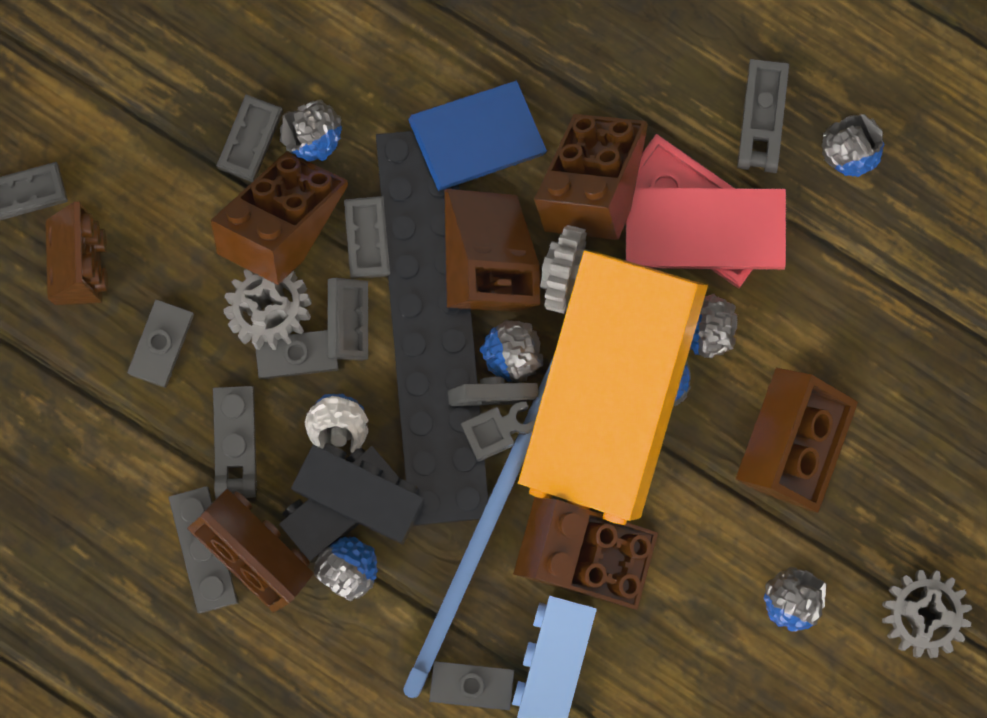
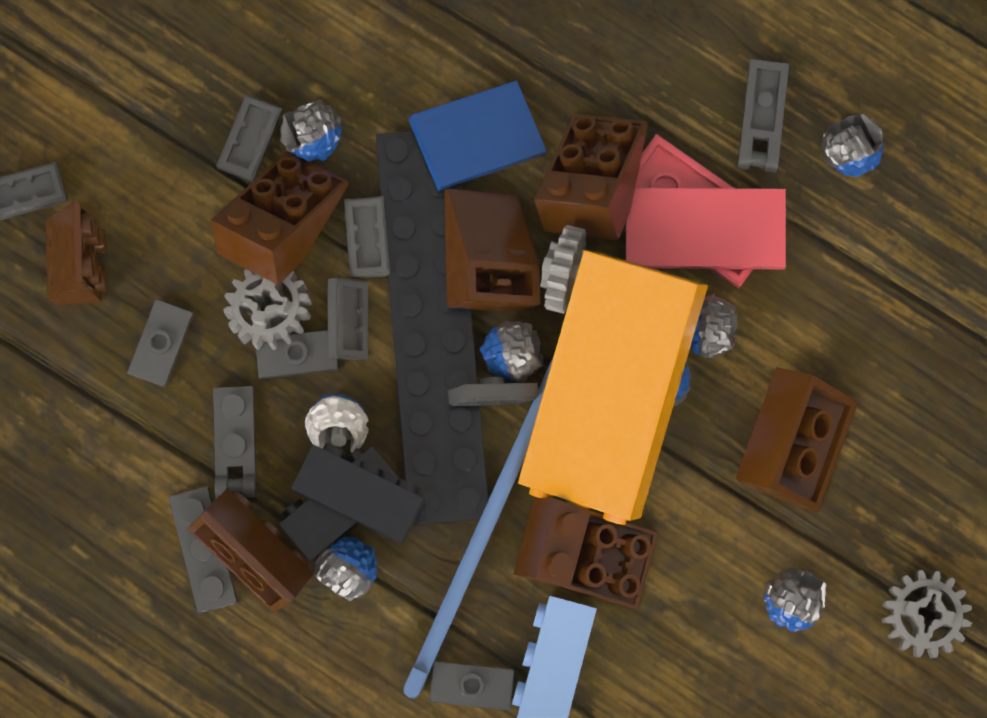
(492, 433): dark grey plate -> none

